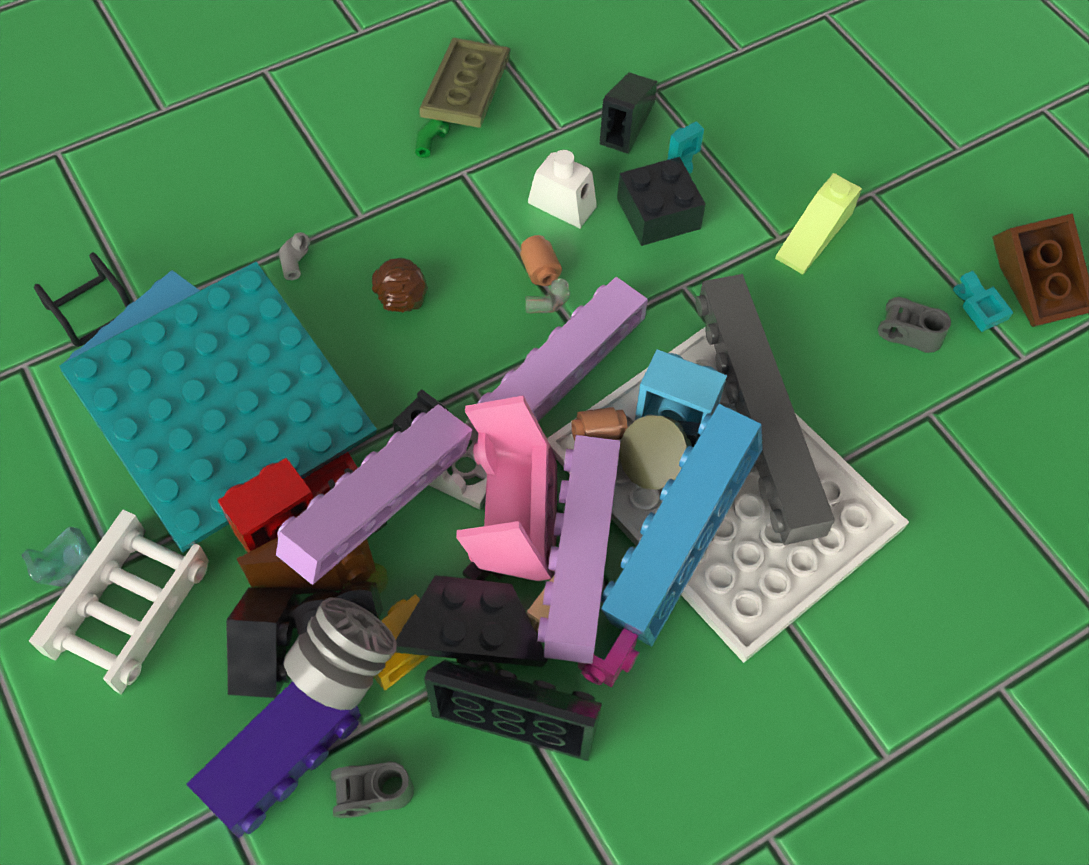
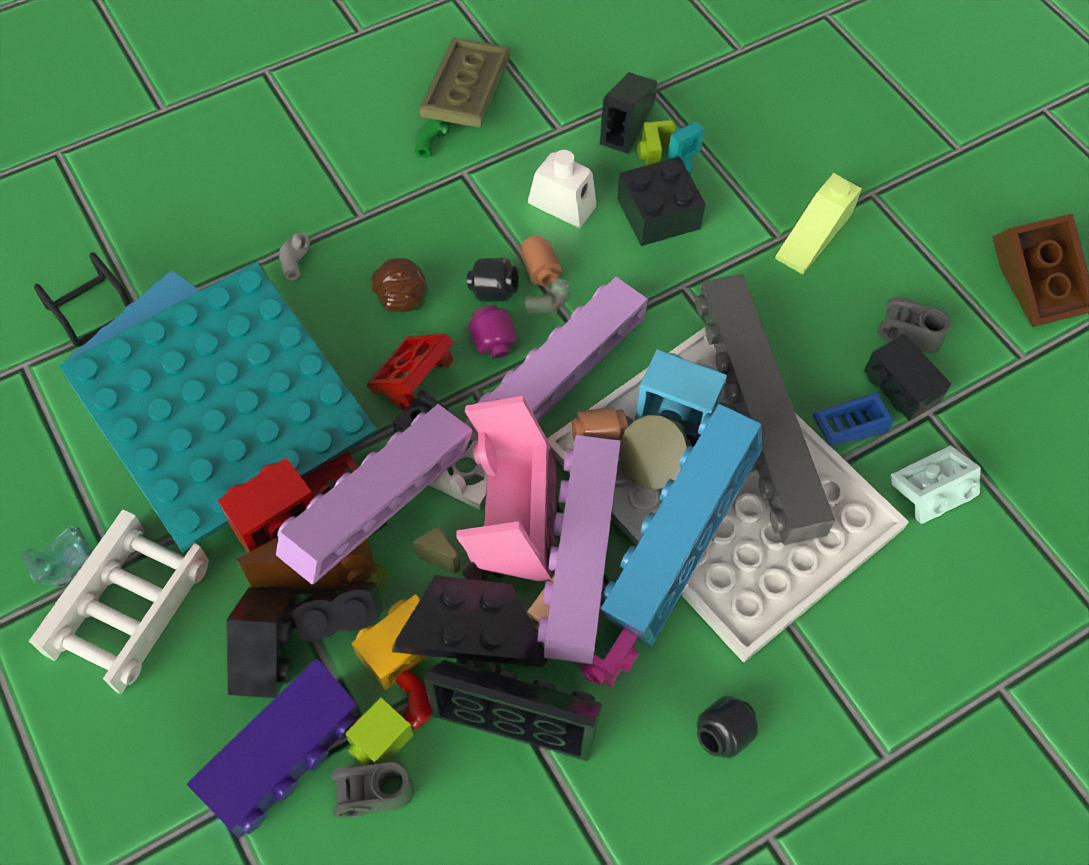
(339, 654): light grey wheel -> none
(378, 734): none -> lime brick
(400, 390): none -> red piece
(418, 702): none -> red arm
(438, 550): none -> olive slope
(492, 331): none -> magenta head
(493, 279): none -> black head
(654, 137): none -> lime bracket
(727, 727): none -> black head
(870, 404): none -> blue slope
(906, 377): none -> black brick
(938, 483): none -> light aqua bracket
(982, 305): teal plate -> none

